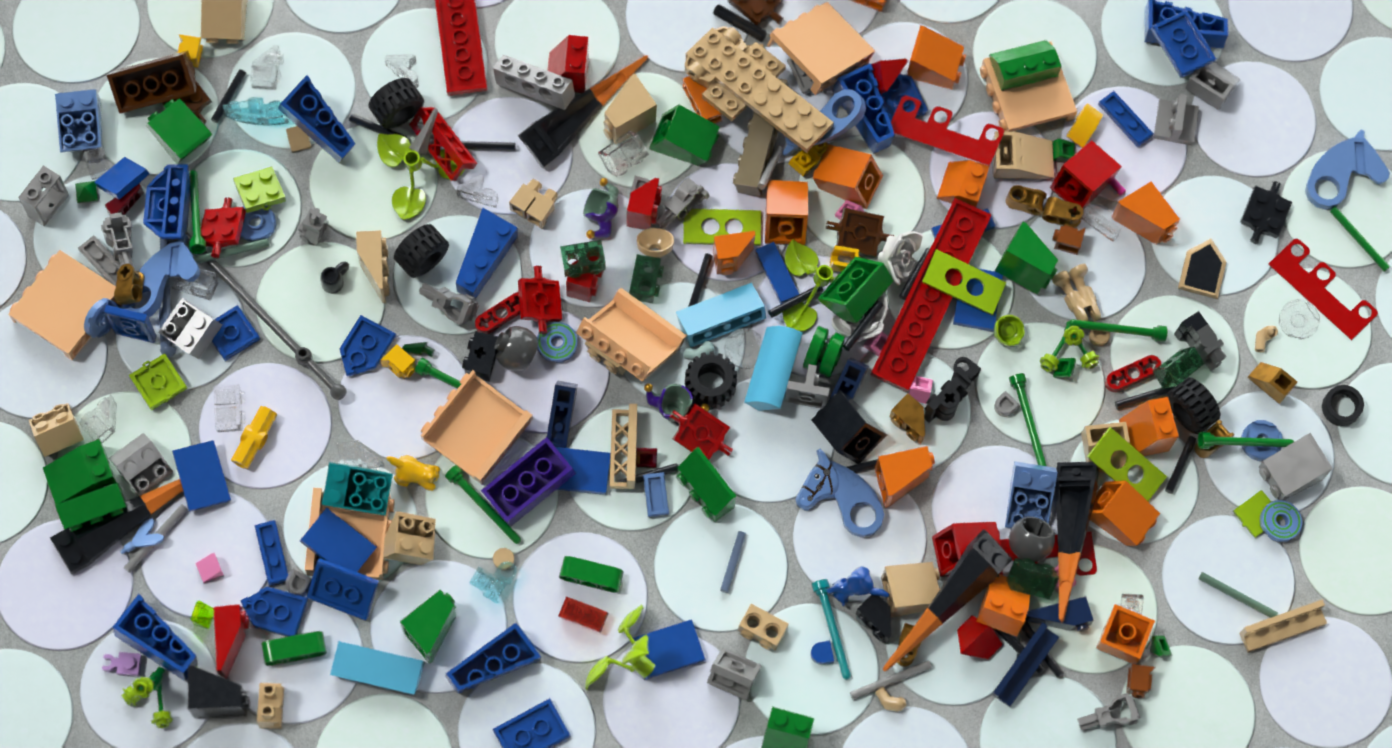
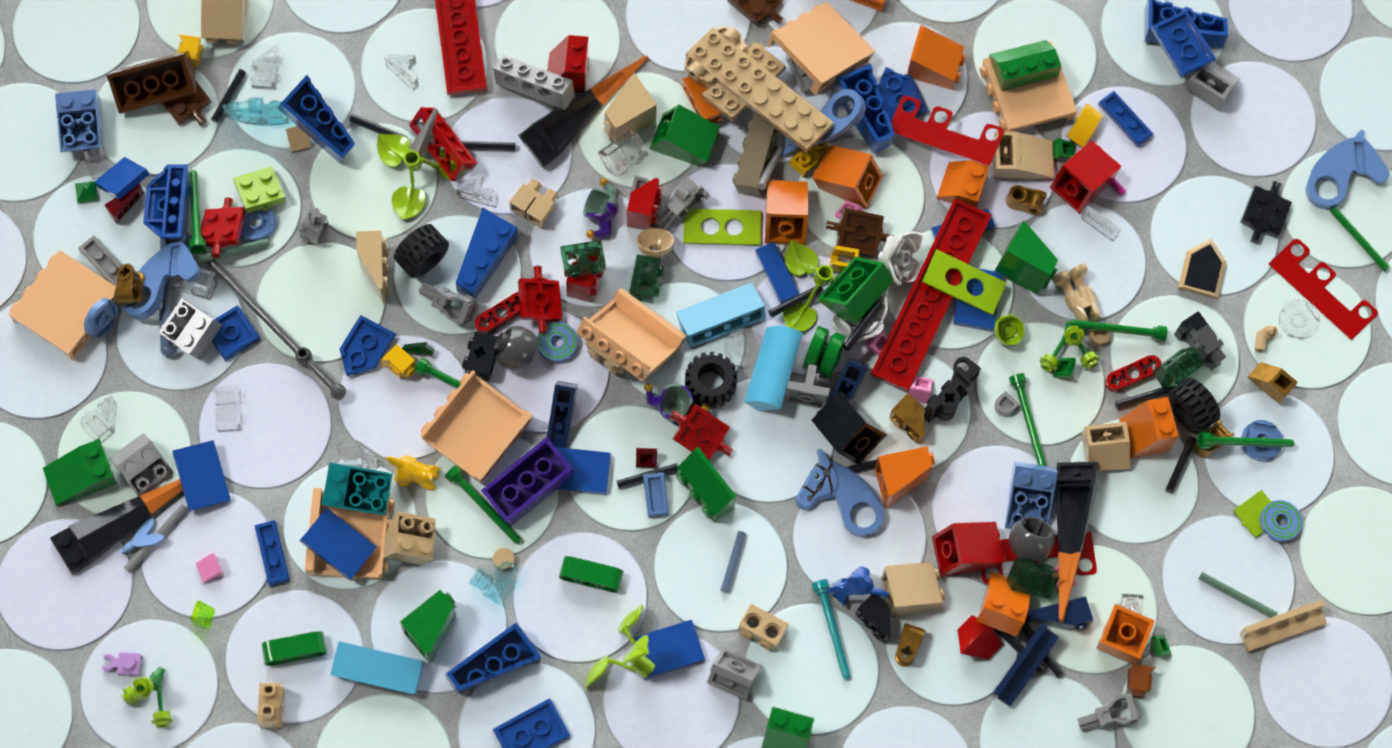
(37, 202): light grey window -> none
(55, 429): tan slope -> none
(91, 507): green slope -> none
(122, 247): light grey piece -> none
(130, 323): blue tile -> none
(153, 637): blue wedge -> none
(157, 381): lime plate -> none
(178, 130): green slope -> none
(214, 695): black slope -> none
(230, 632): red slope -> none
(254, 437): yellow piece -> none
(275, 610): blue tile -> none
(297, 582): light grey tile -> none
(332, 279): black piece -> none
(342, 589): blue tile -> none
(396, 103): black tyre -> none
(583, 614): clear red slope -> none
(631, 443): tan fence -> none
(700, 279): black bar -> none
(707, 347): light aqua arm -> none
(732, 251): orange slope -> none
(739, 22): black axle -> none
(822, 653): blue tile -> none
(887, 71): red slope -> none
(890, 680): light grey bar -> none
(890, 703): tan arm -> none
(905, 291): black bar -> none
(972, 573): black plate -> none
(1060, 212): pearl gold piece -> none
(1068, 239): dark orange window -> none
(1101, 456): lime piece -> none
(1123, 512): orange slope -> none
(1147, 214): orange slope -> none
(1176, 121): light grey bracket -> none
(1295, 468): light grey slope -> none
(1350, 392): black tyre -> none

